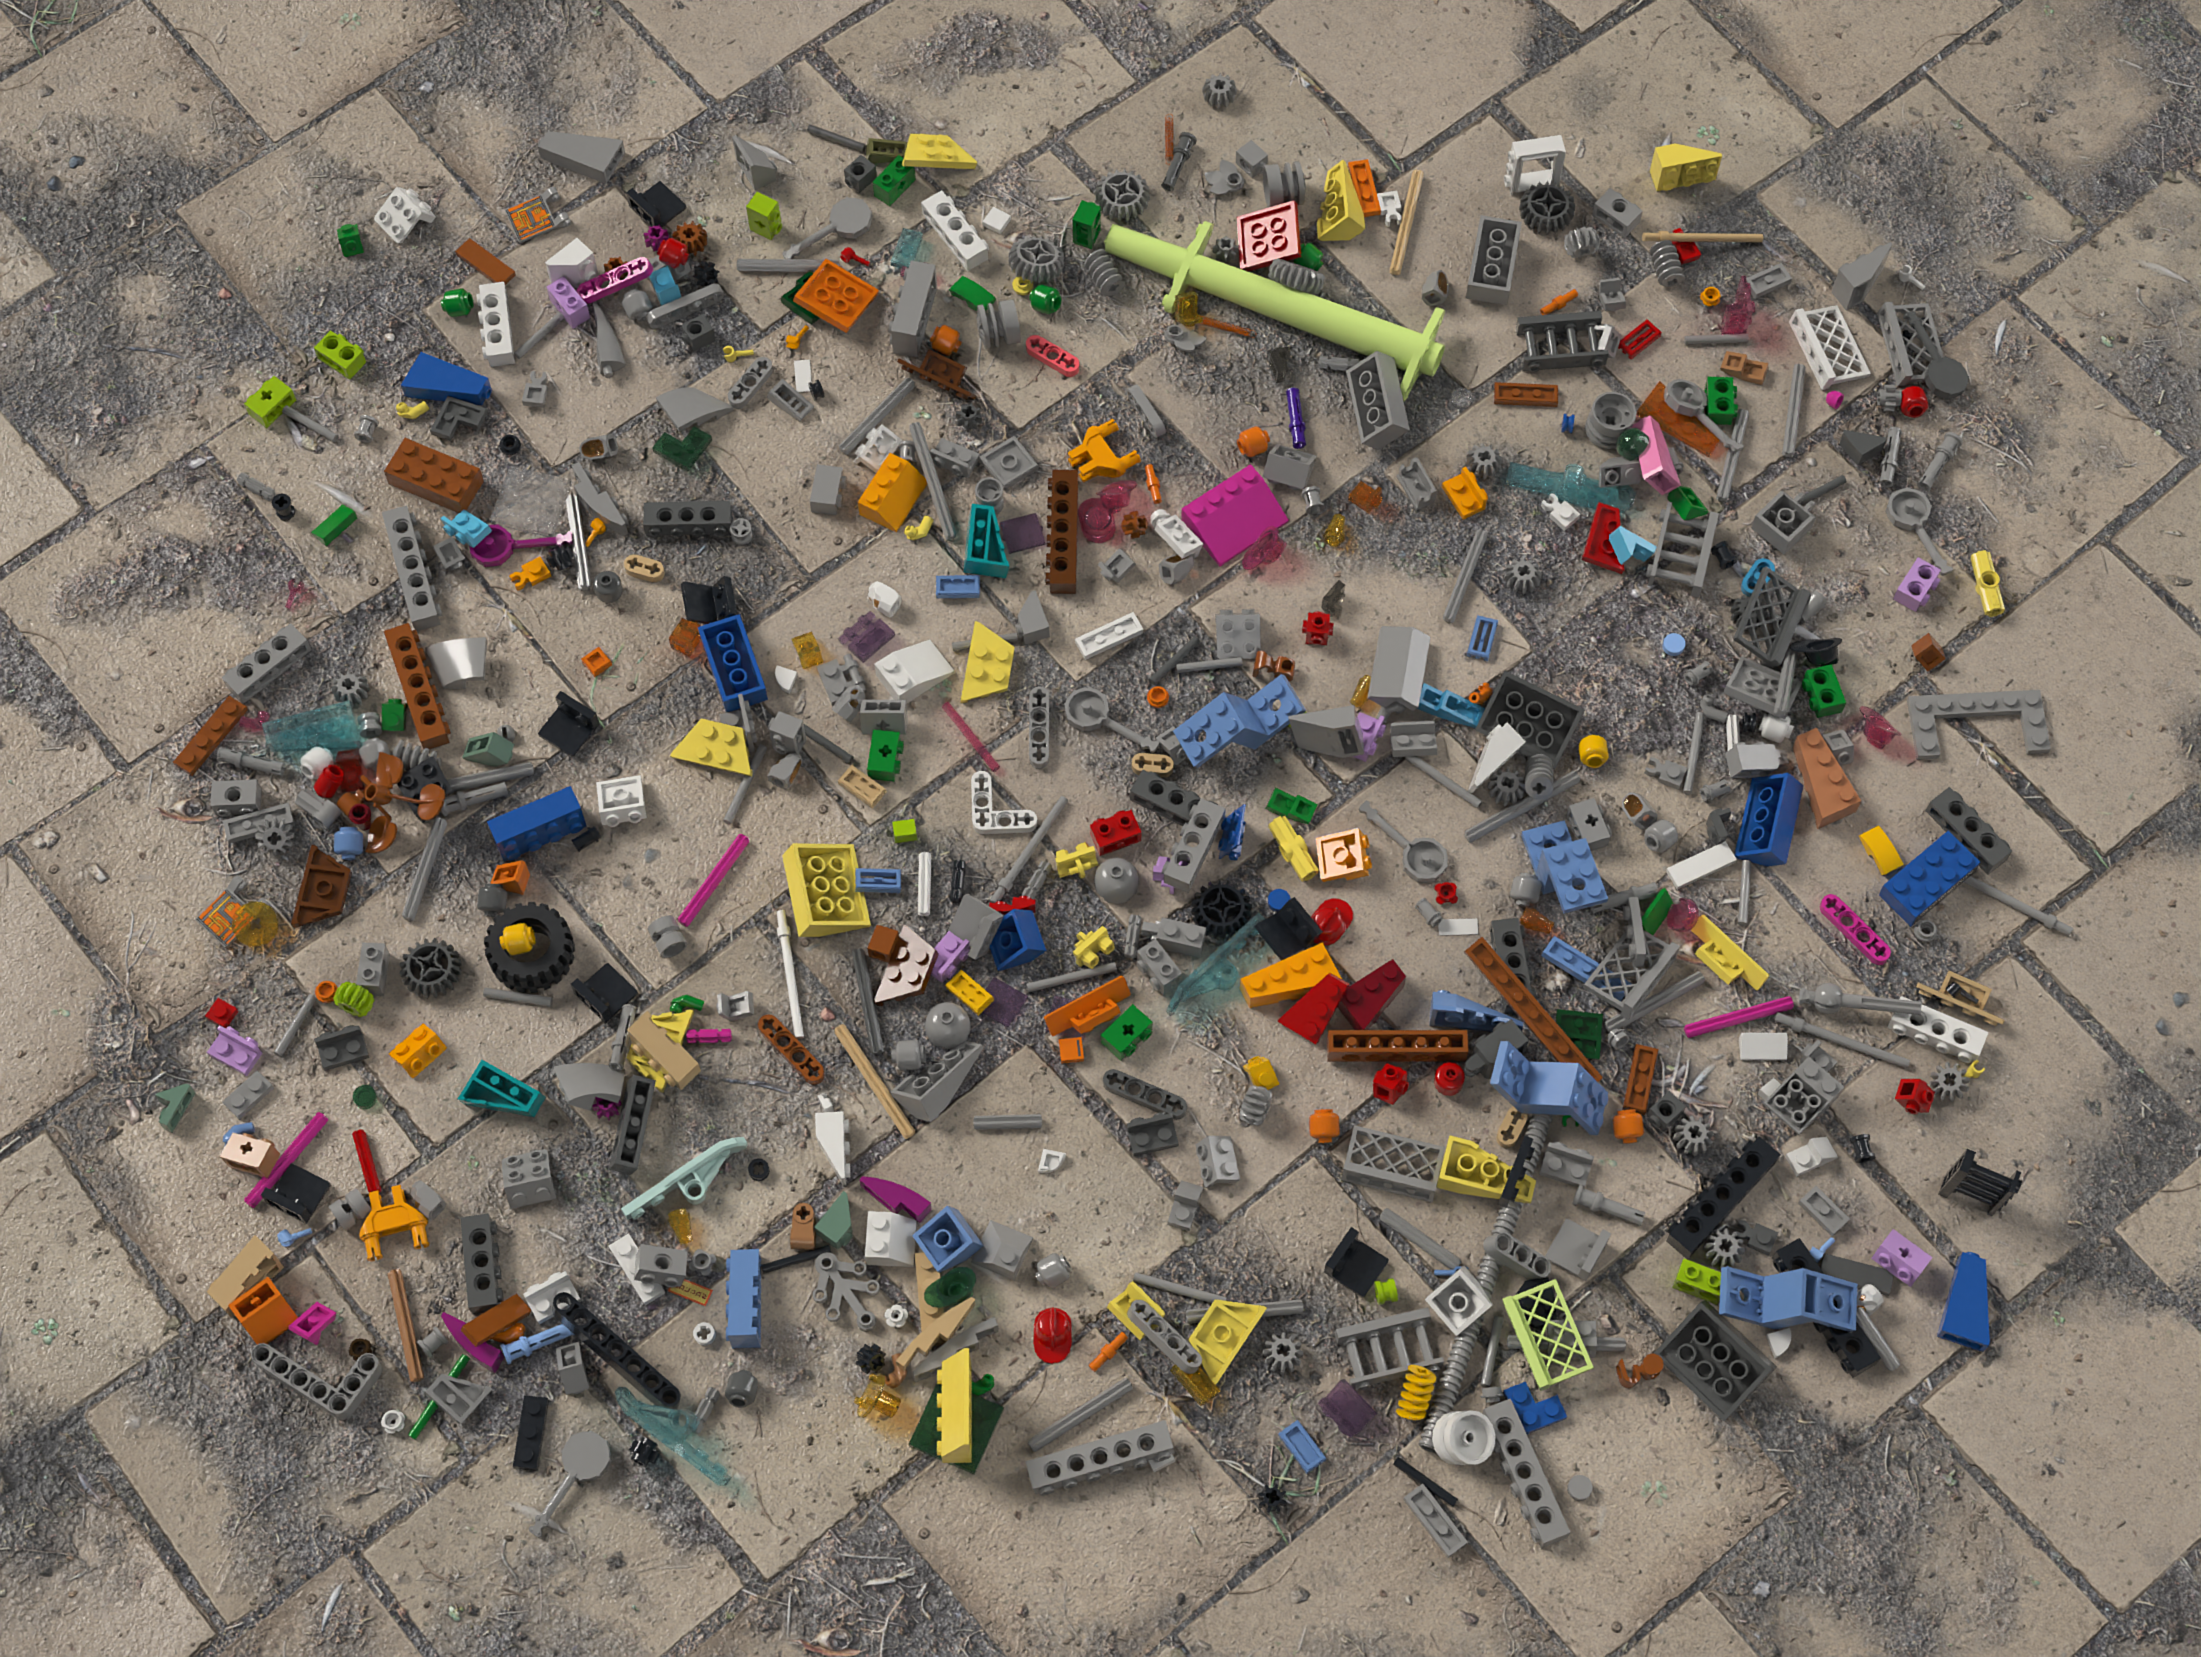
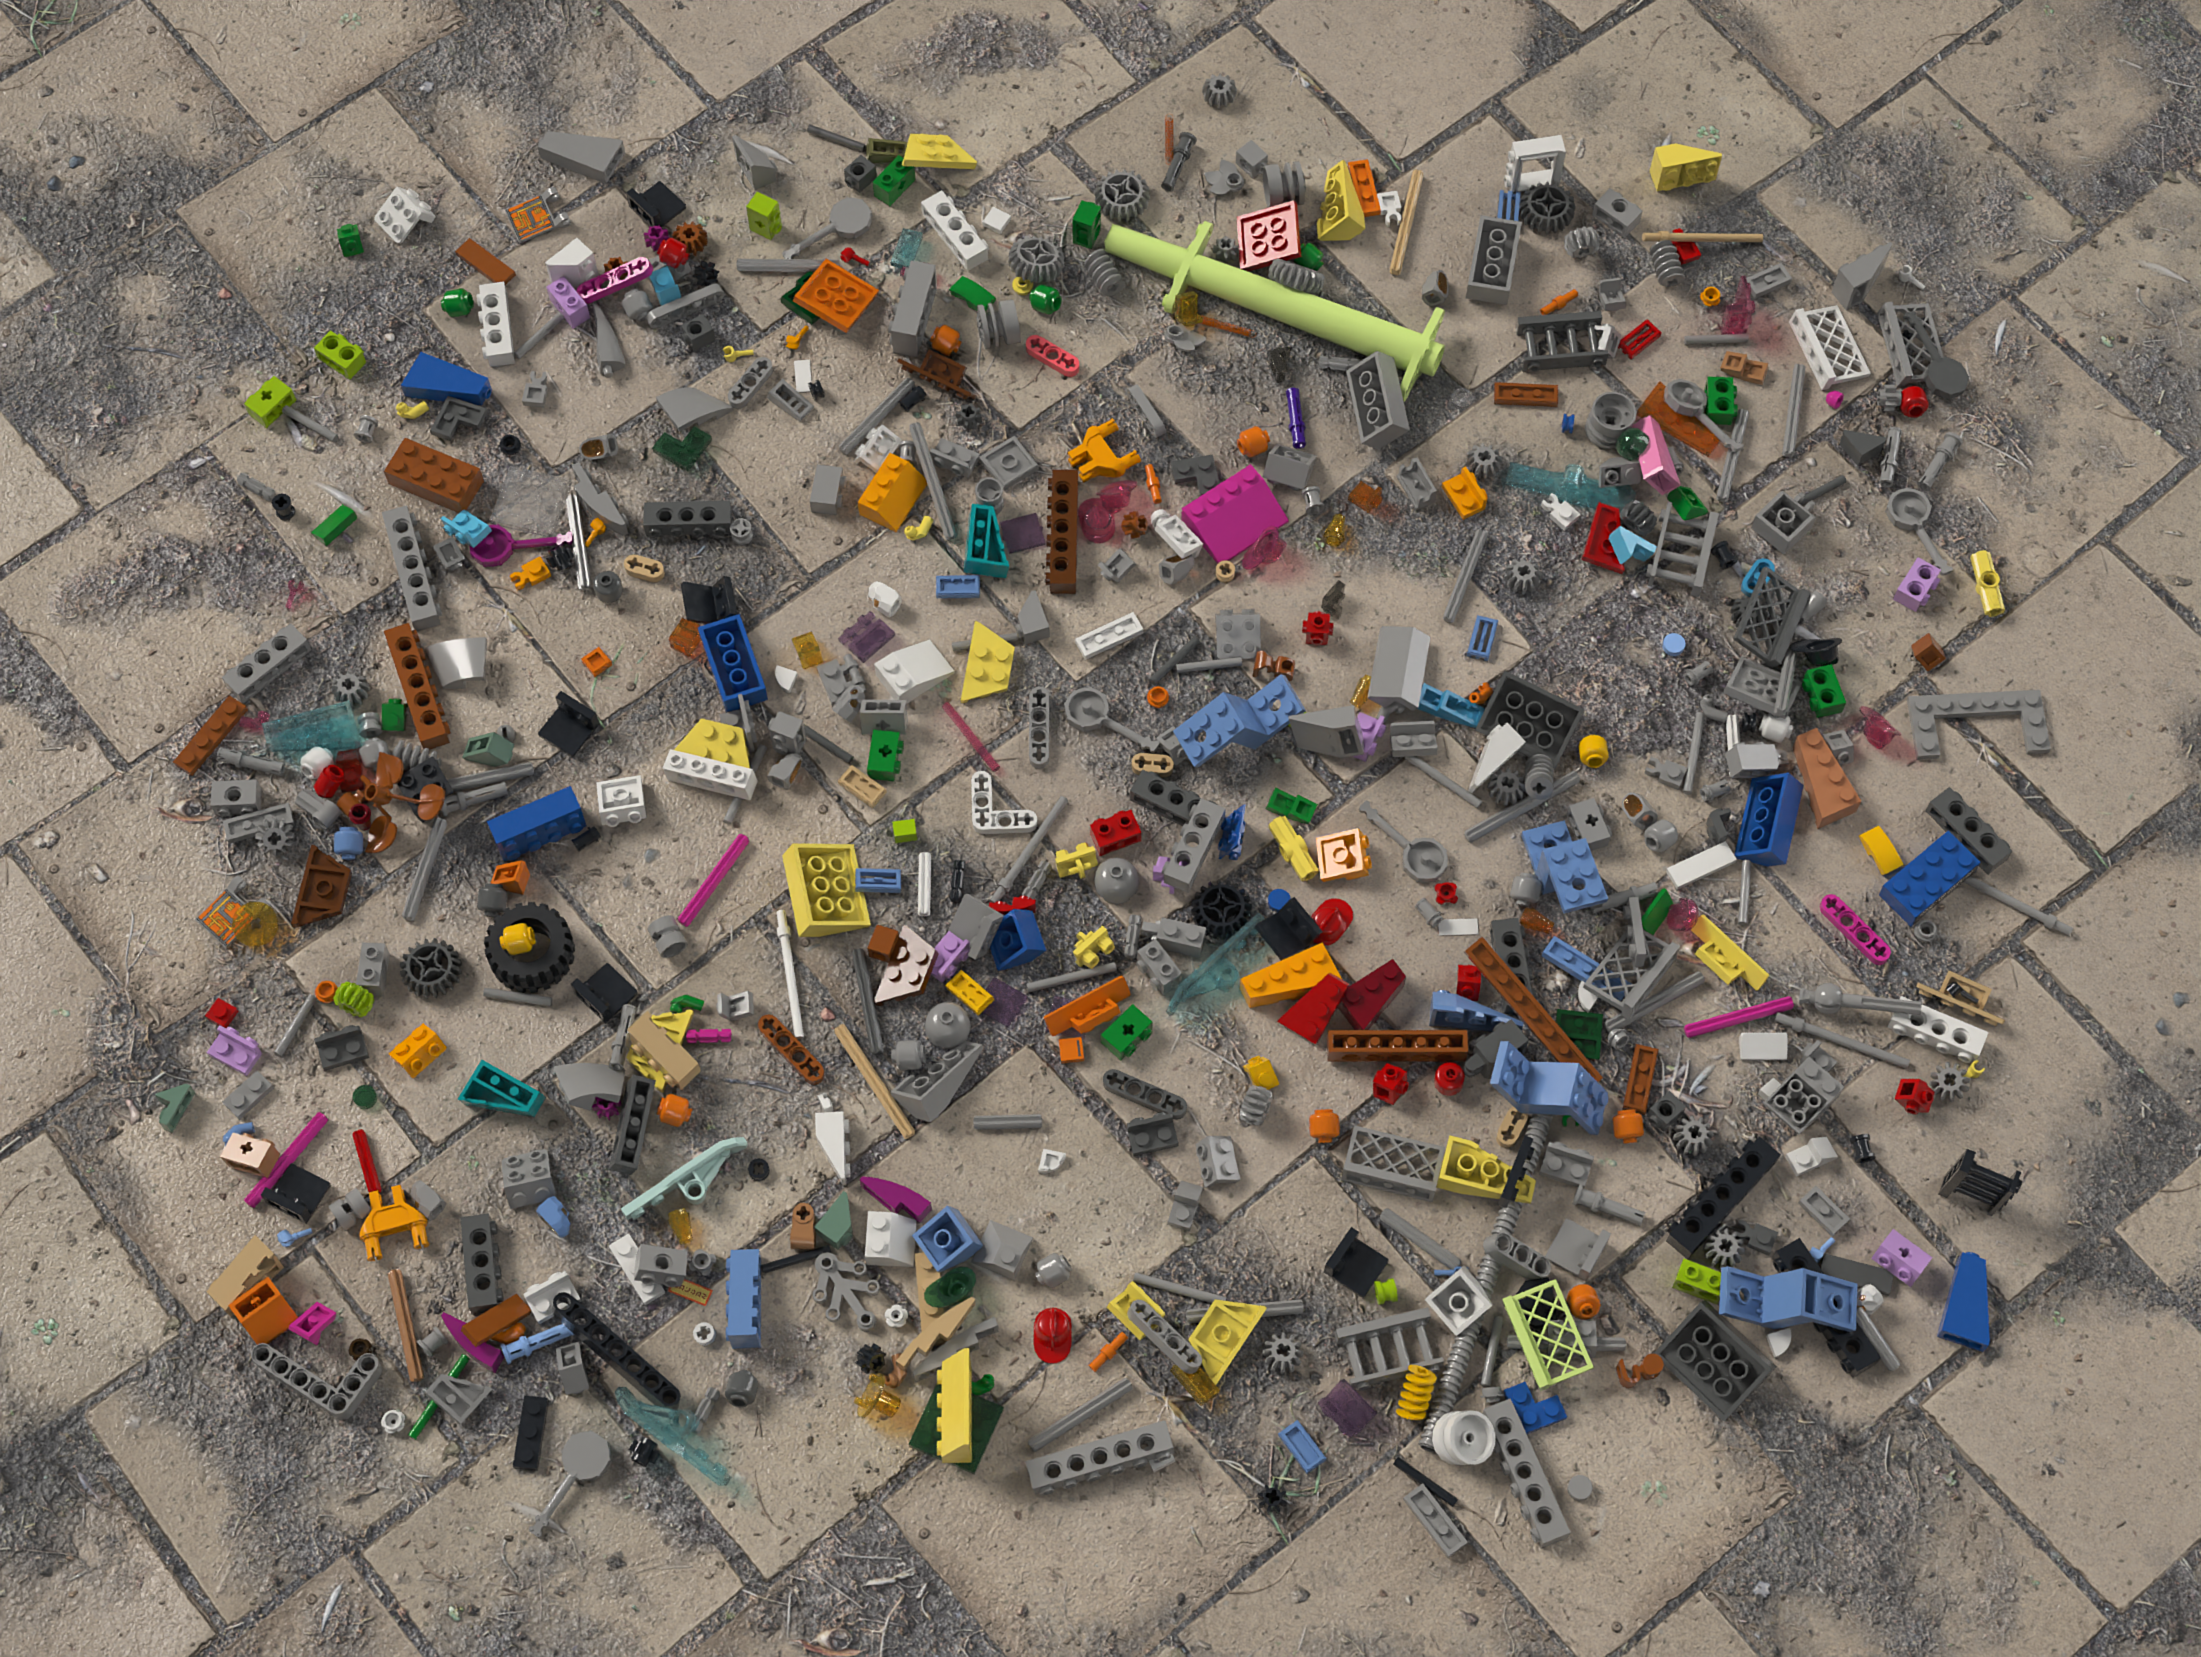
(554, 1216): none -> medium blue rock
(674, 1110): none -> orange head
(710, 774): none -> white brick
(917, 395): none -> black pin
(1197, 469): none -> dark grey plate
(1221, 566): none -> tan bush
(1468, 982): none -> red bracket
(1509, 196): none -> medium blue tile
(1583, 1301): none -> orange head
(1586, 998): none -> white tile
(1638, 518): none -> dark grey gear

